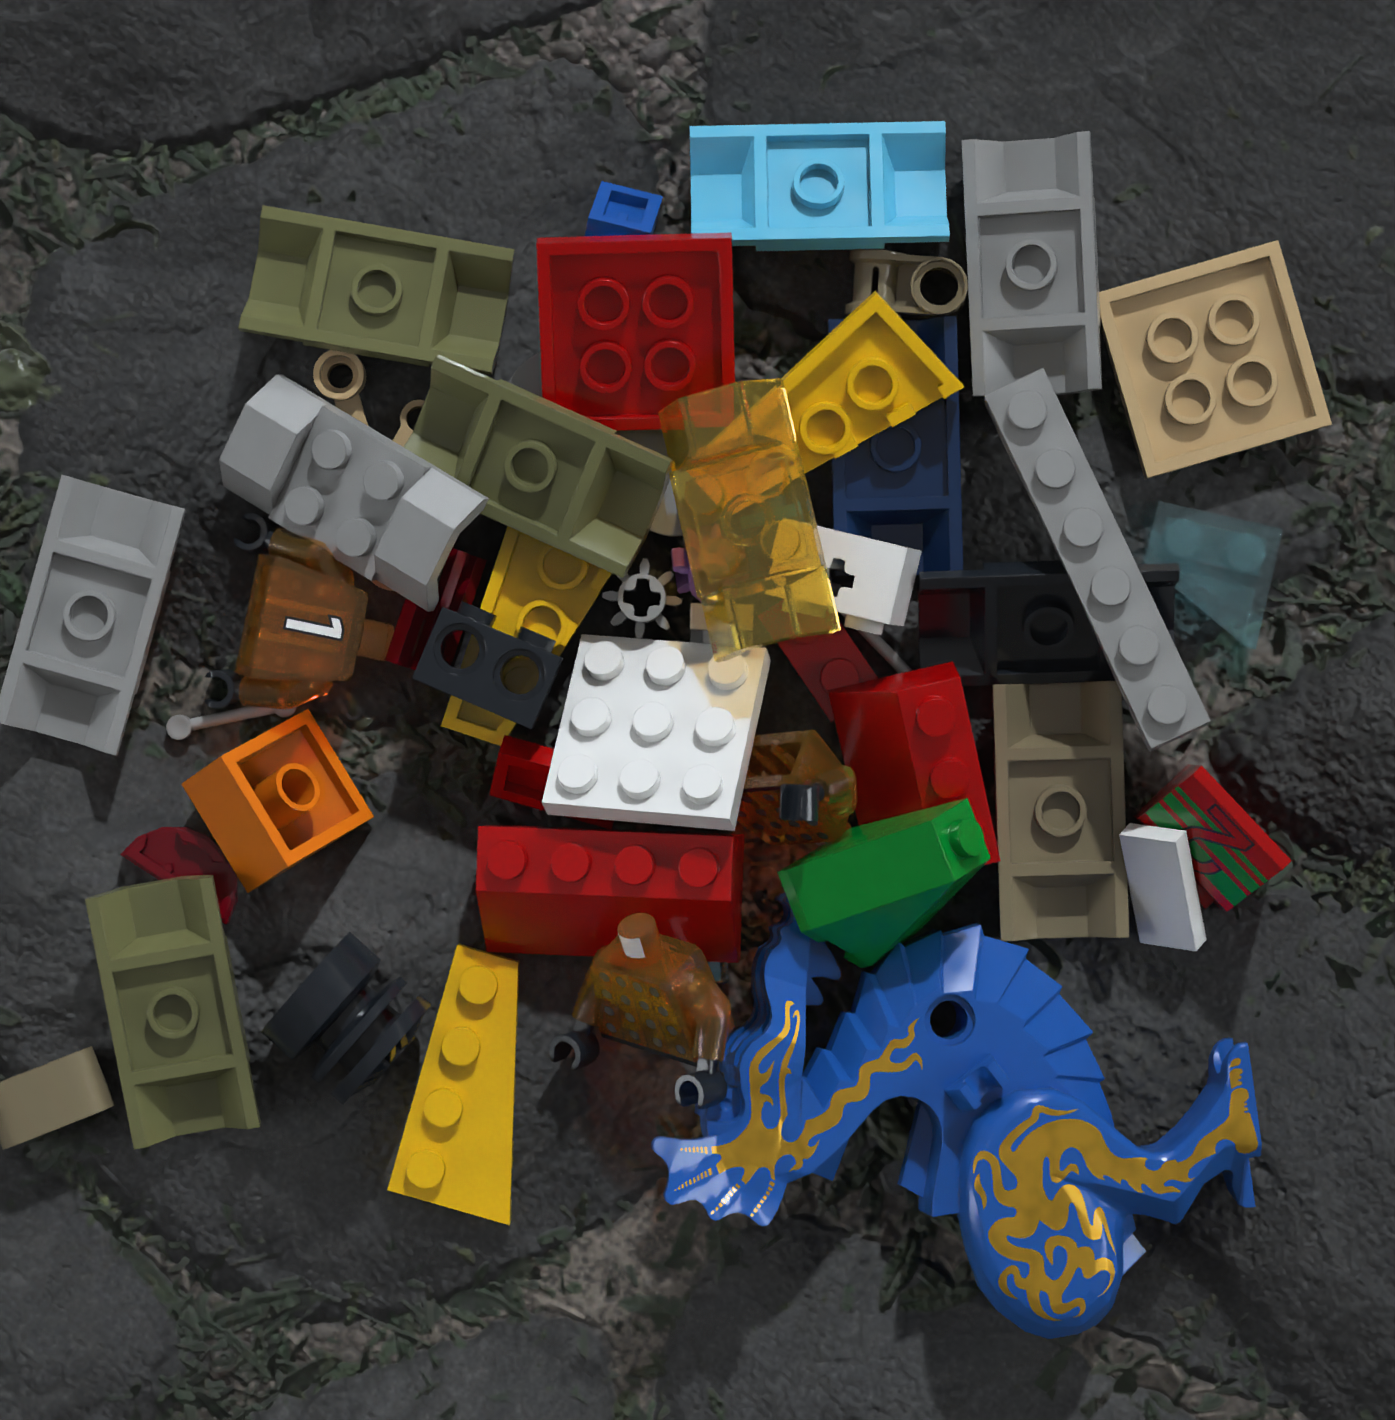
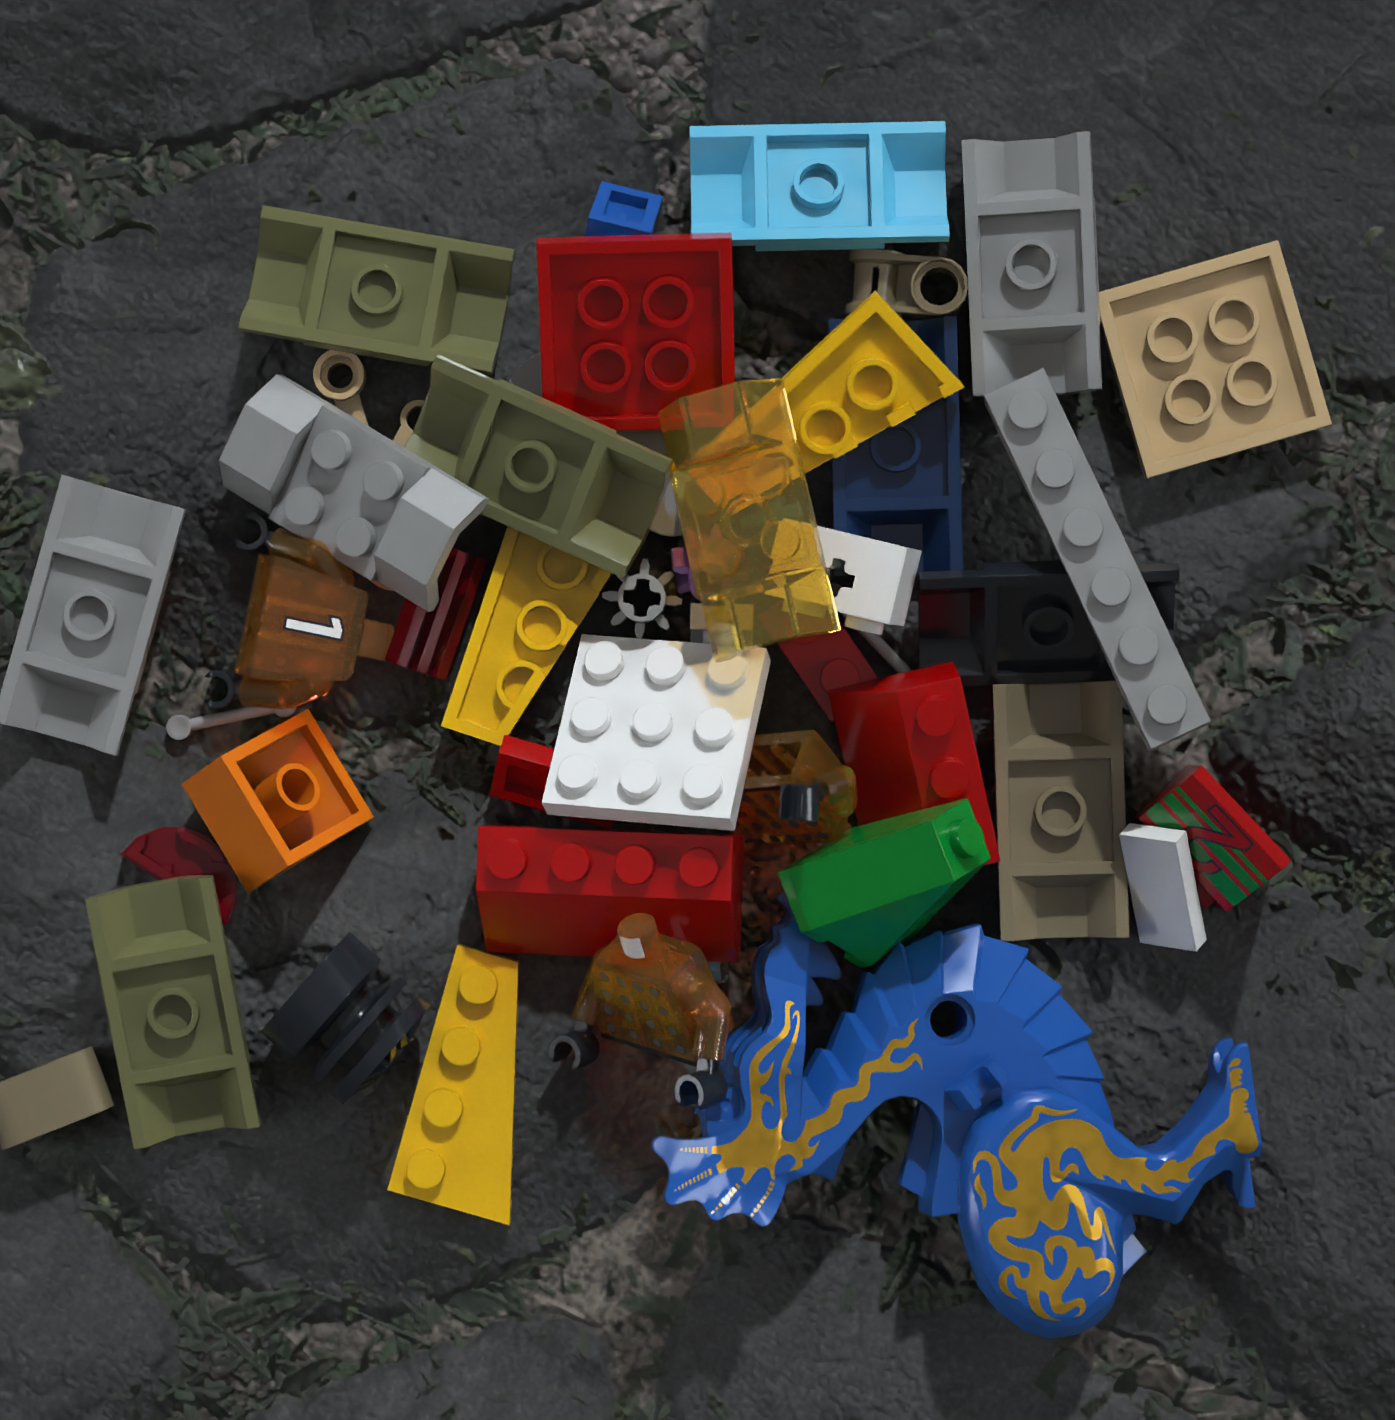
(483, 680): black brick -> none
(1221, 563): clear light blue wing -> none

